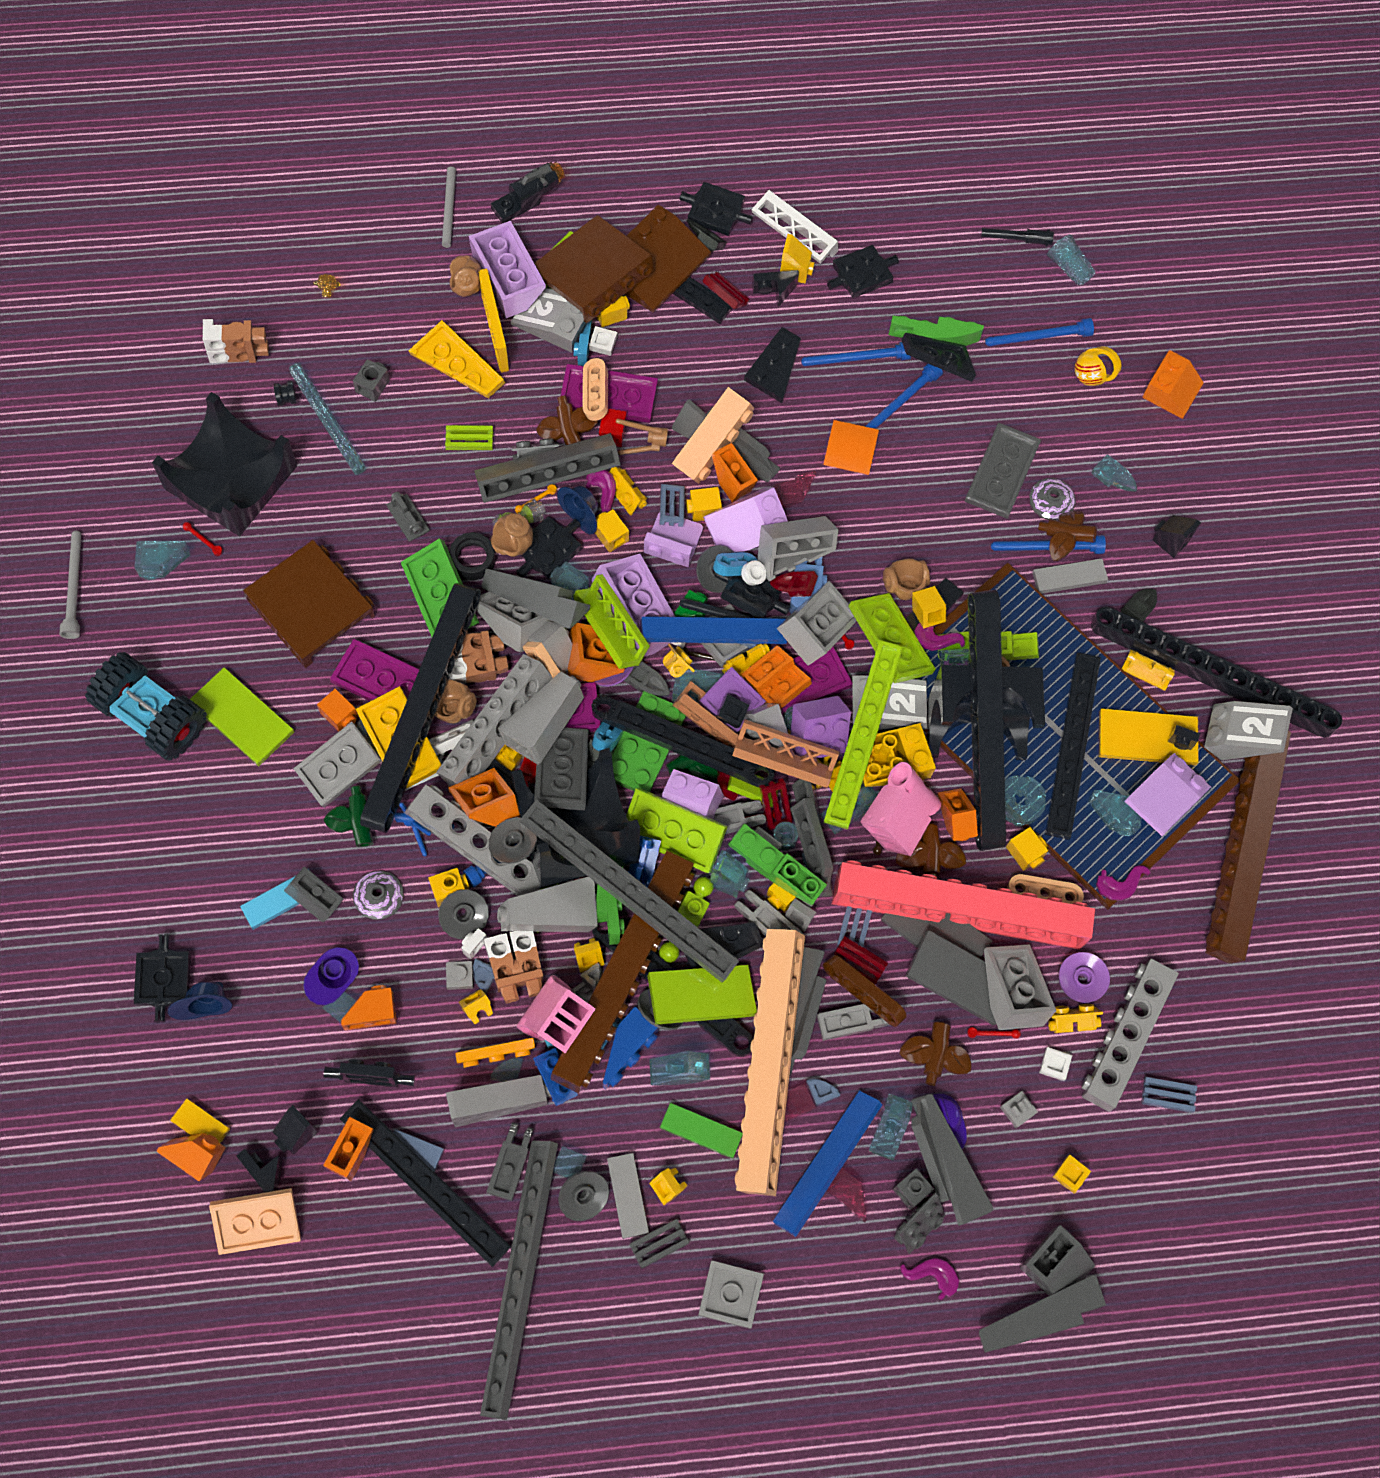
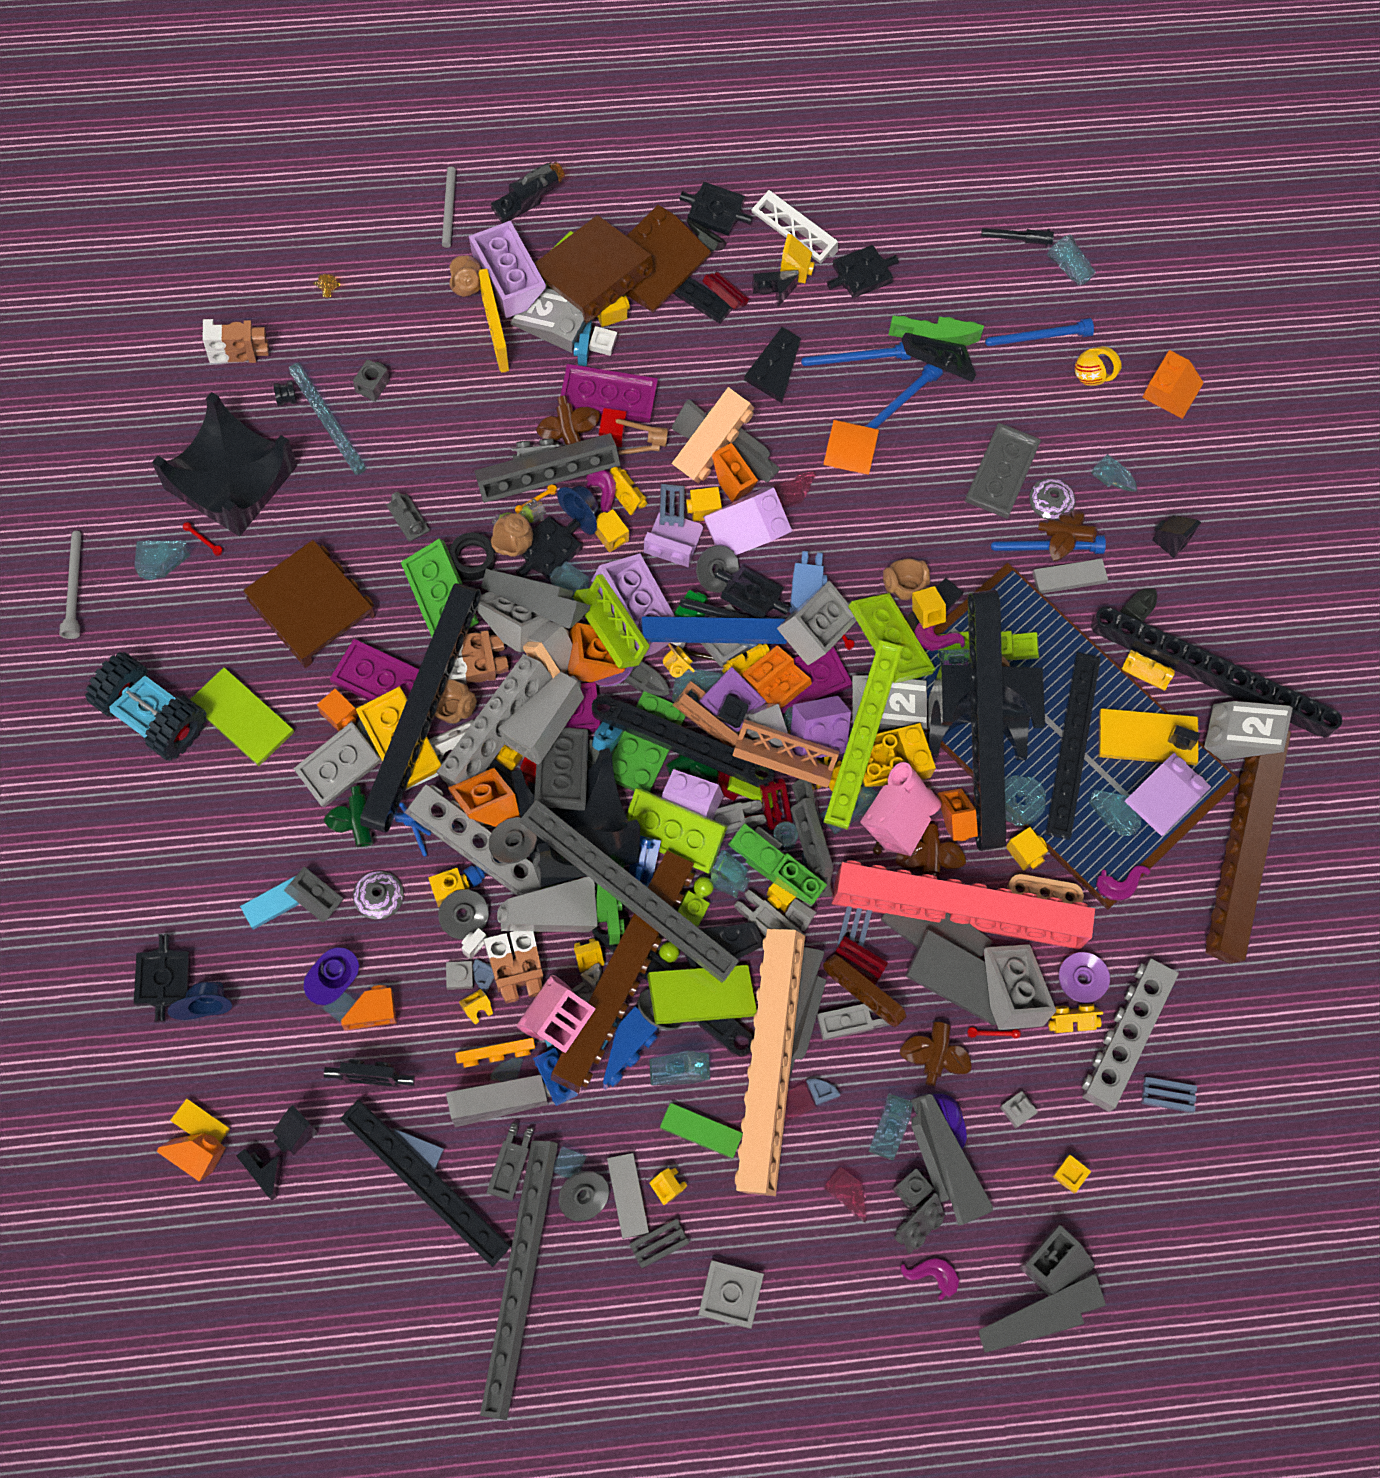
(255, 1221): light nougat tile -> none
(349, 1149): orange slope -> none
(452, 356): yellow wing -> none
(469, 433): lime tile -> none
(595, 403): light nougat plate -> none
(731, 563): dark azure beam -> none
(753, 572): white tile -> none
(794, 542): light grey wedge -> none
(796, 583): dark red plate -> none
(827, 1163): blue tile -> none
(1055, 1064): white tile -> none

